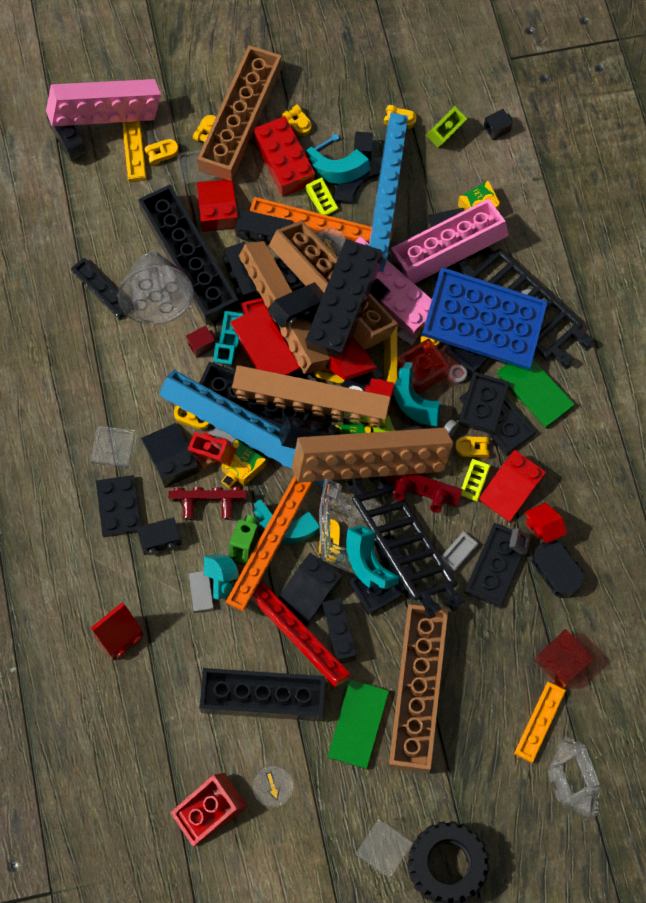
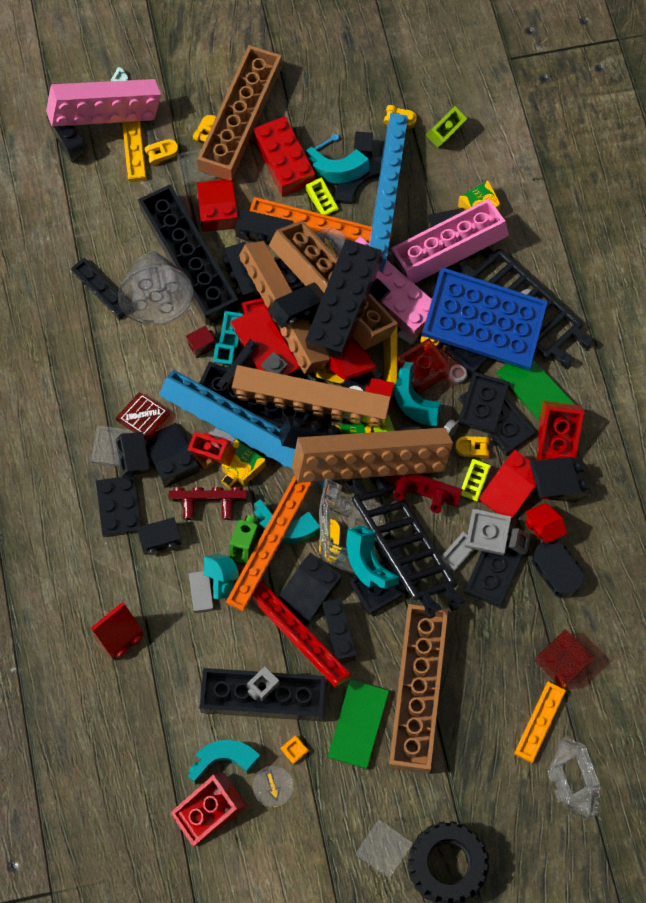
(119, 75): none -> light aqua tile
(132, 453): none -> black brick
(142, 415): none -> clear red tile
(189, 420): yellow plate -> none
(220, 751): none -> teal arch
(240, 360): none -> black pin
(264, 677): none -> light grey brick
(274, 364): none -> dark grey plate
(294, 750): none -> light orange tile
(300, 126): yellow plate -> none
(488, 532): none -> light grey plate
(498, 124): black brick -> none
(559, 430): none -> red slope
(561, 479): none -> black slope

